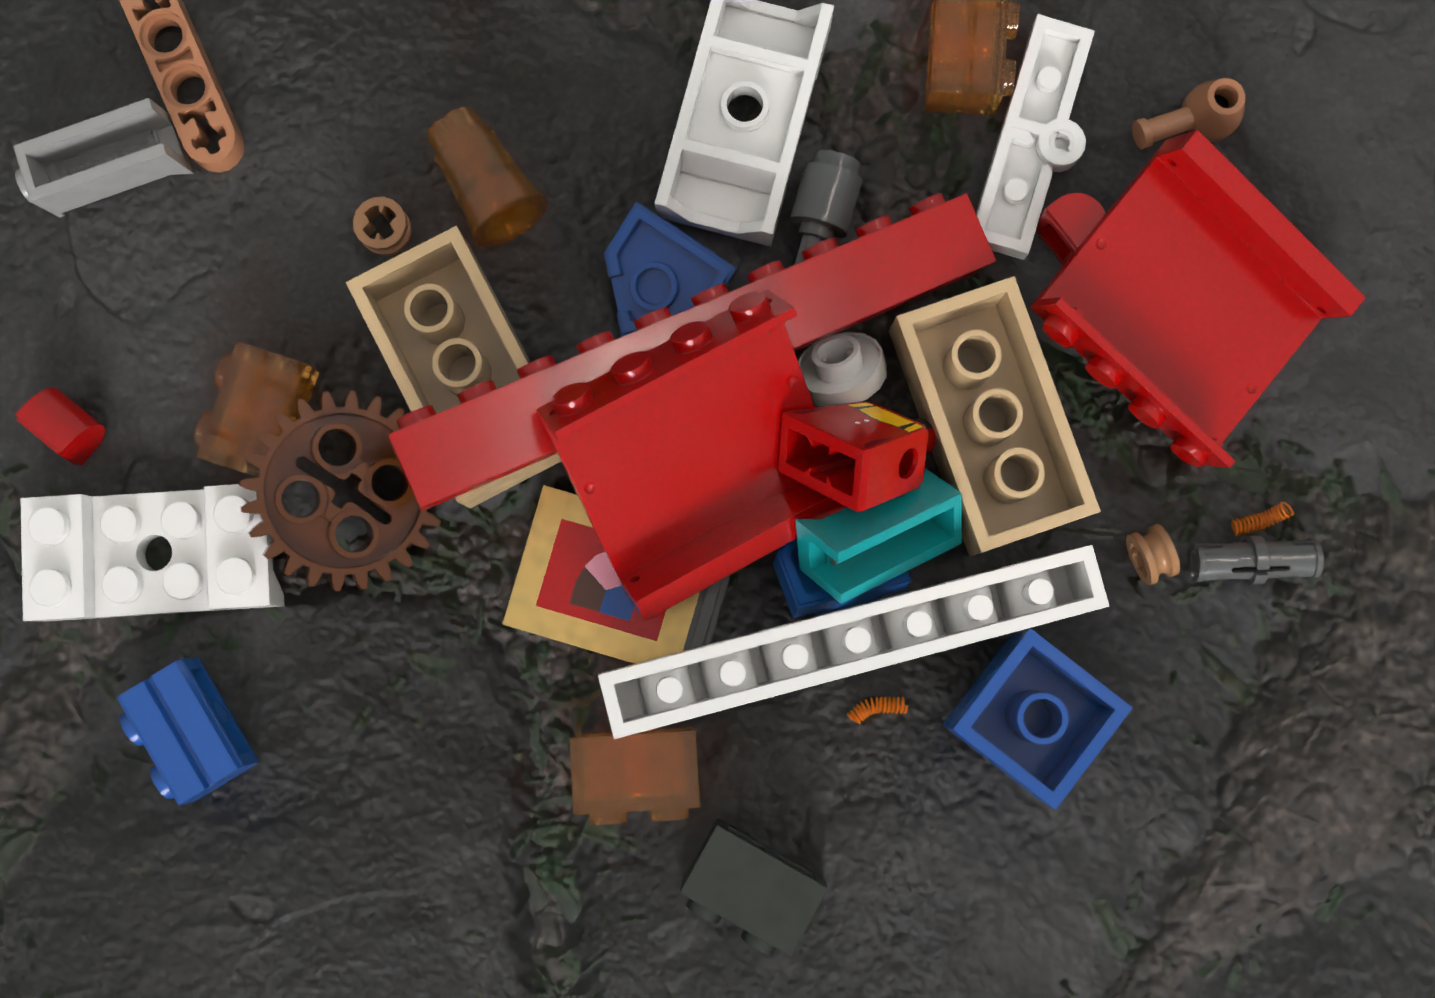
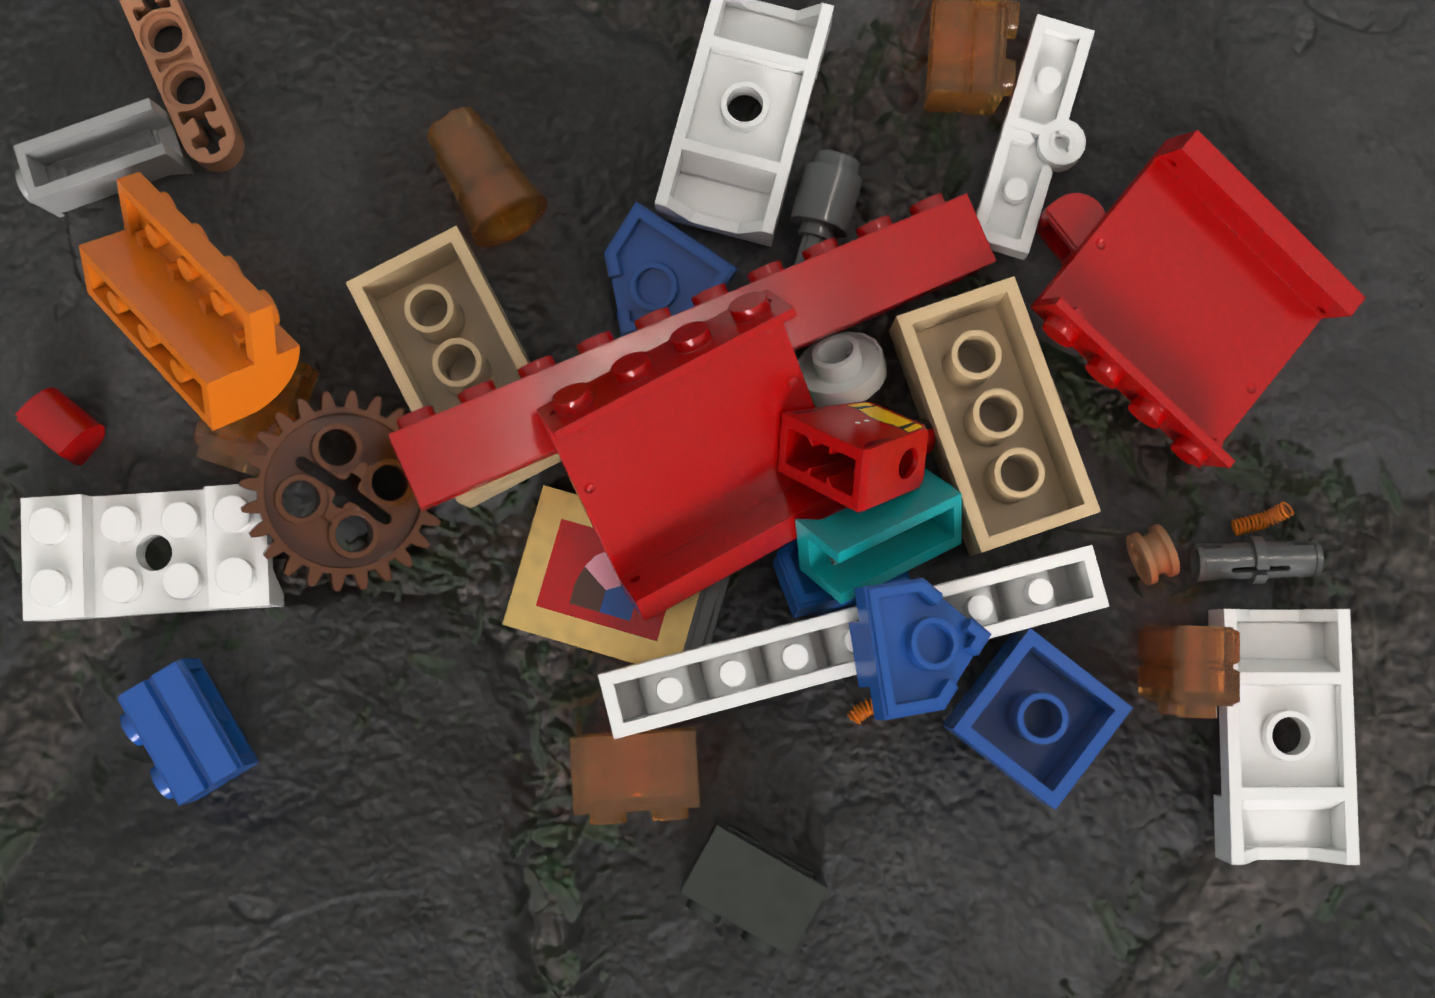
(189, 308): none -> orange brick
(365, 228): medium nougat bush -> none
(911, 647): none -> blue plate
(1189, 668): none -> clear orange brick
(1197, 113): nougat bar -> none
(1300, 799): none -> white piece

